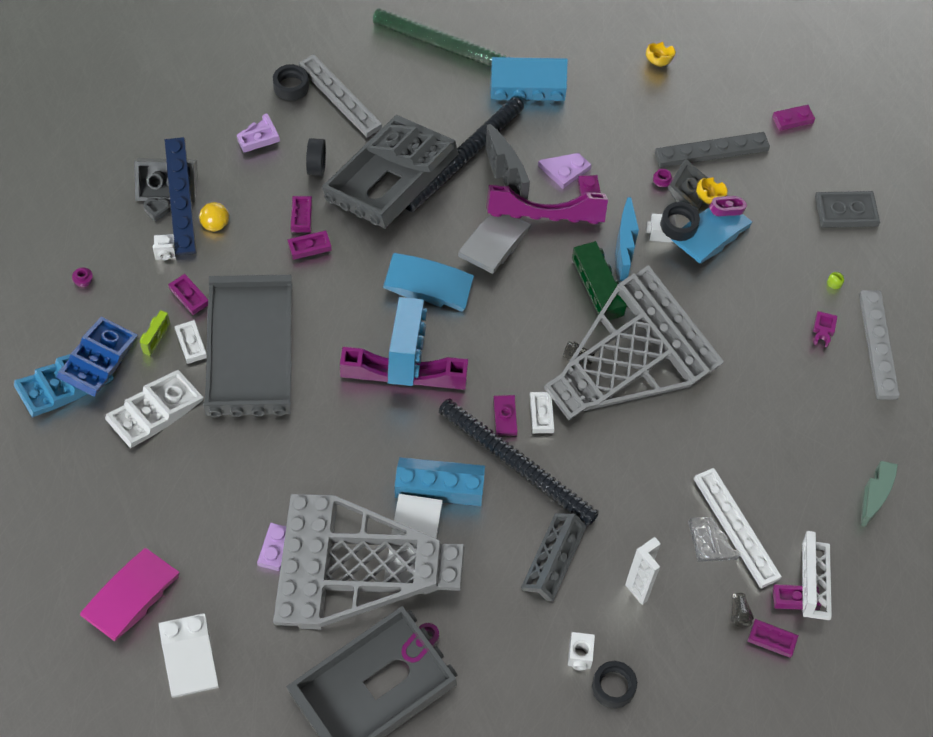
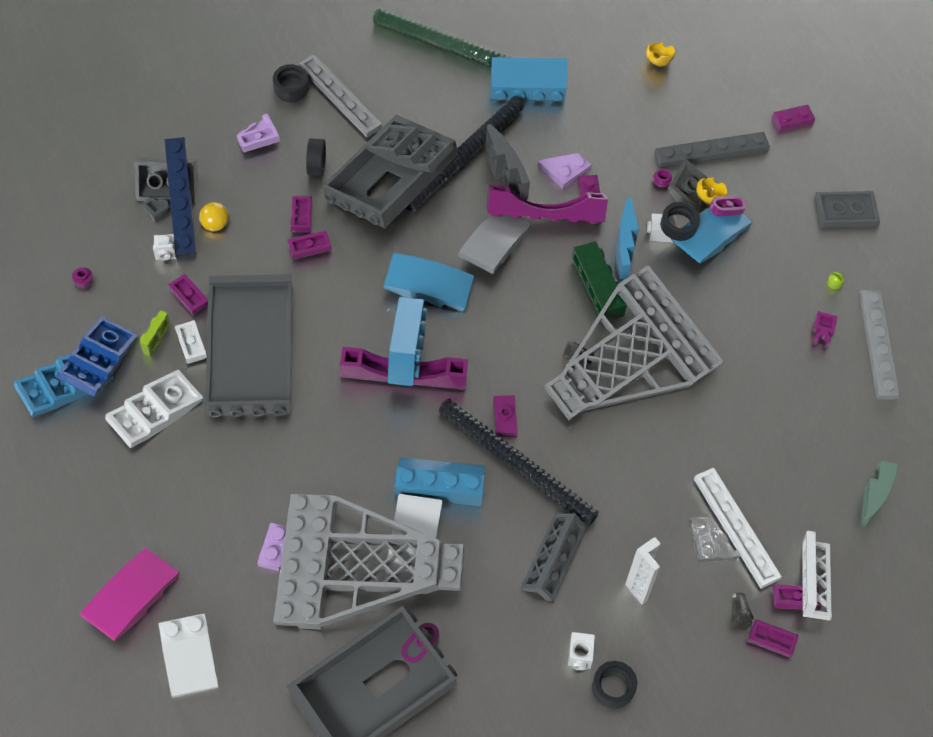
(541, 412): white plate -> none

